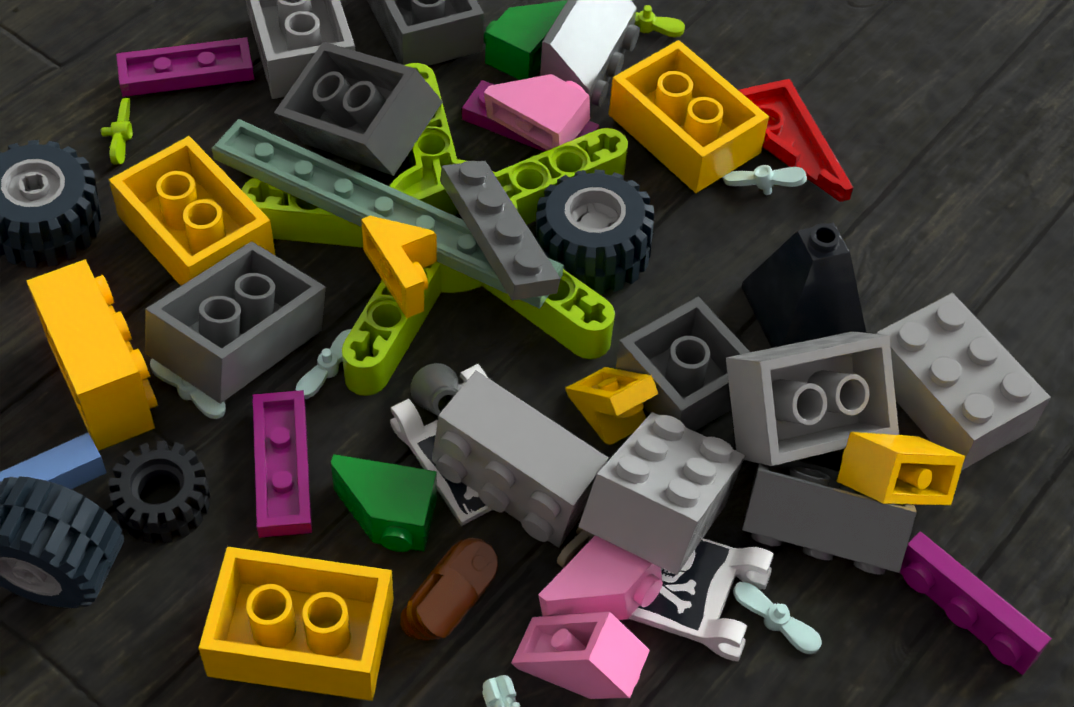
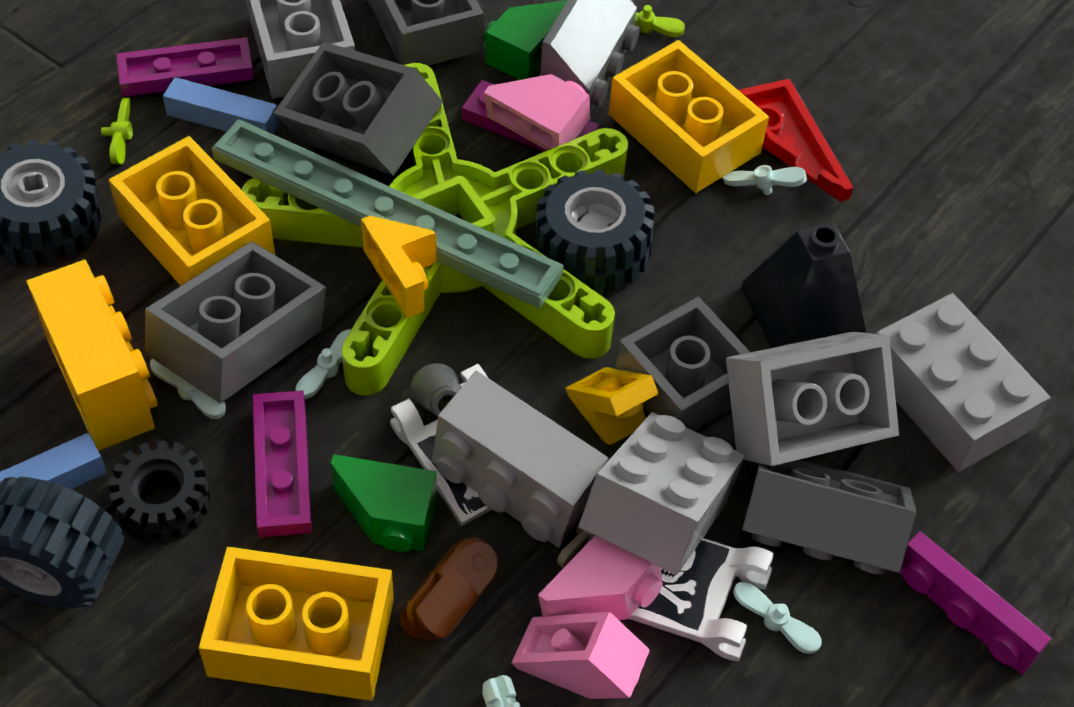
(217, 107): none -> medium blue piece
(499, 230): dark grey plate -> none
(900, 469): yellow brick -> none

